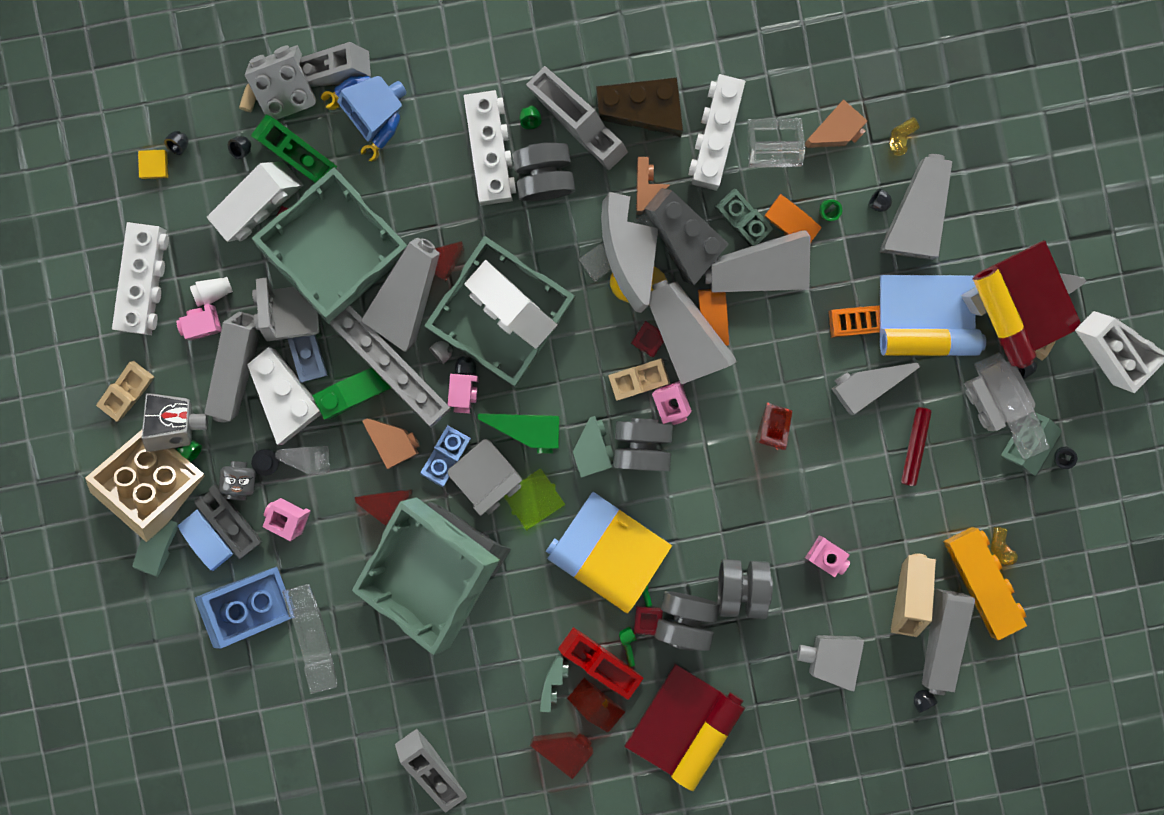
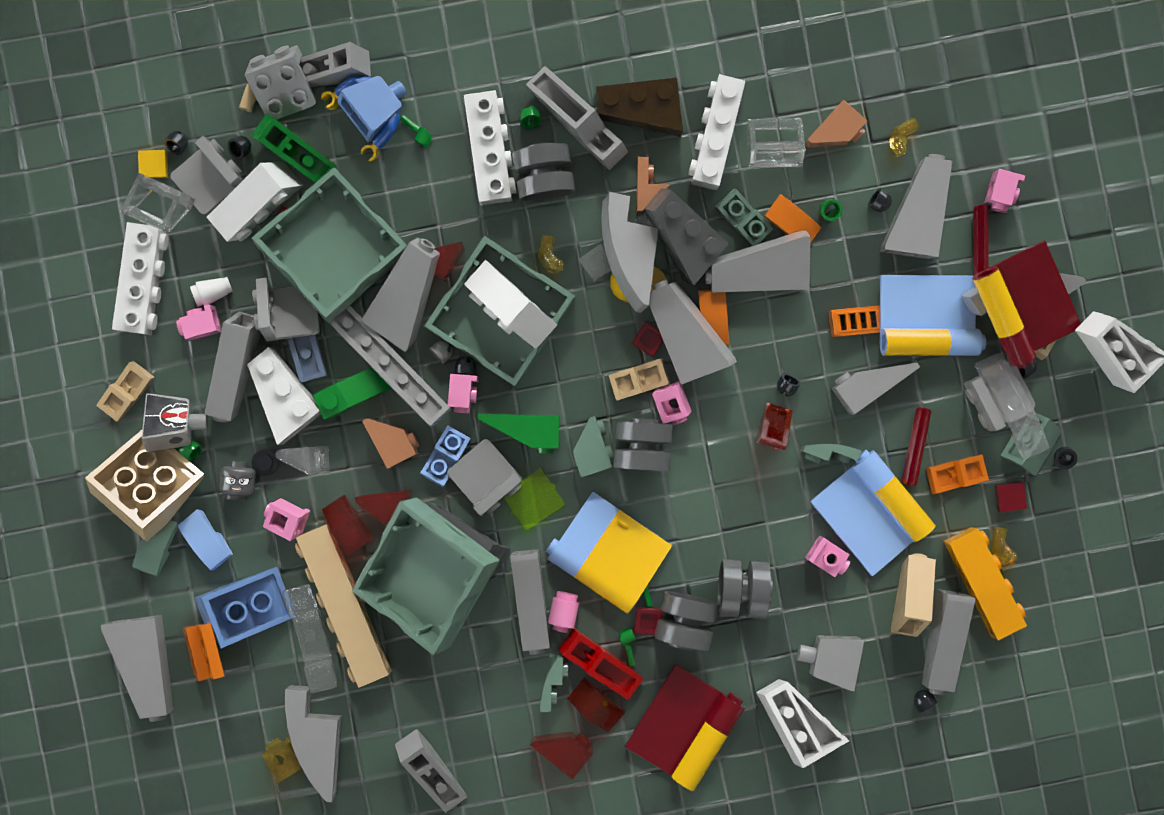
(142, 188): none -> clear tile
(143, 663): none -> light grey slope
(203, 651): none -> orange slope
(207, 176): none -> light grey bracket
(228, 522): dark grey plate -> none
(285, 749): none -> clear yellow brick
(314, 740): none -> light grey slope
(345, 608): none -> tan brick
(346, 525): none -> clear red slope
(422, 137): none -> green hand
(530, 600): none -> light grey slope
(547, 257): none -> clear yellow arm
(563, 611): none -> bright pink brick
(788, 384): none -> black hinge
(798, 724): none -> white wedge
(820, 452): none -> sand green slope
(872, 512): none -> light blue door
(957, 474): none -> orange slope
(981, 238): none -> dark red axle
(1003, 190): none -> bright pink brick
(1010, 497): none -> dark red tile

